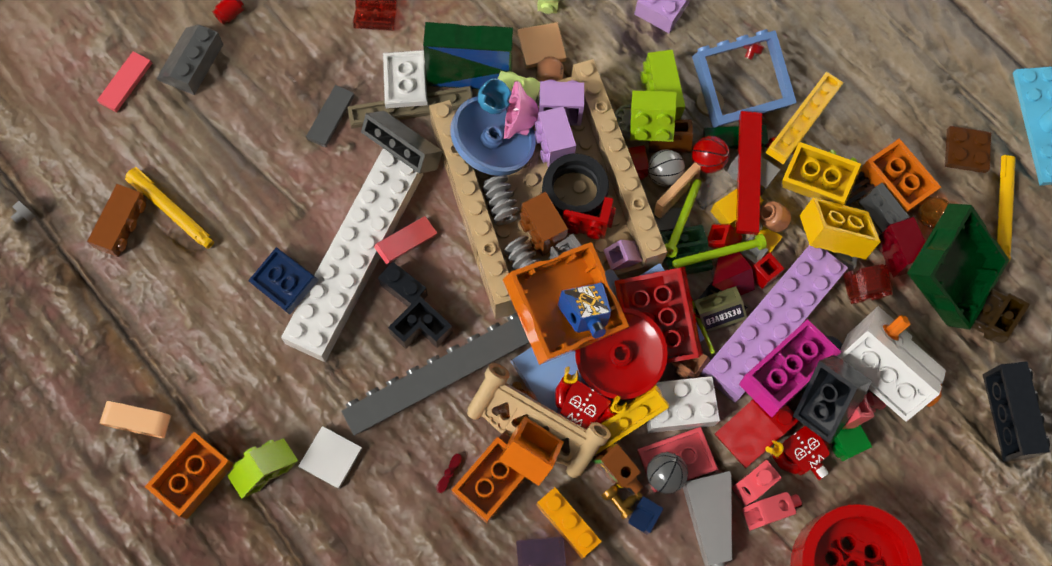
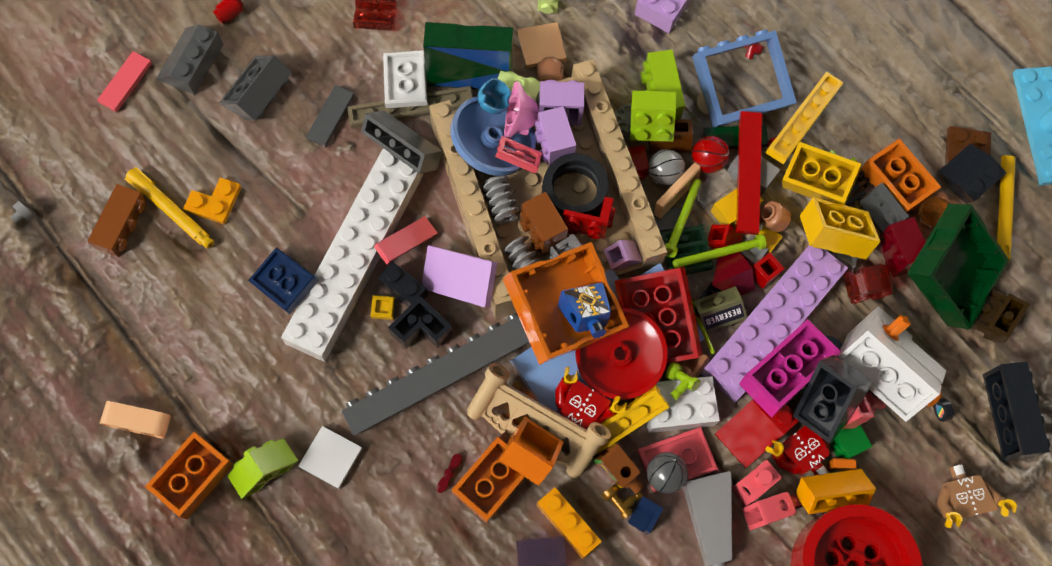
(214, 207): none -> light orange plate
(256, 87): none -> dark grey slope
(382, 307): none -> yellow tile
(459, 275): none -> lavender tile
(517, 157): none -> coral tile
(675, 372): none -> lime piece
(834, 490): none -> light orange brick
(841, 464): none -> orange tile
(944, 410): none -> black tile
(969, 497): none -> medium nougat torso
(971, 173): none -> black slope

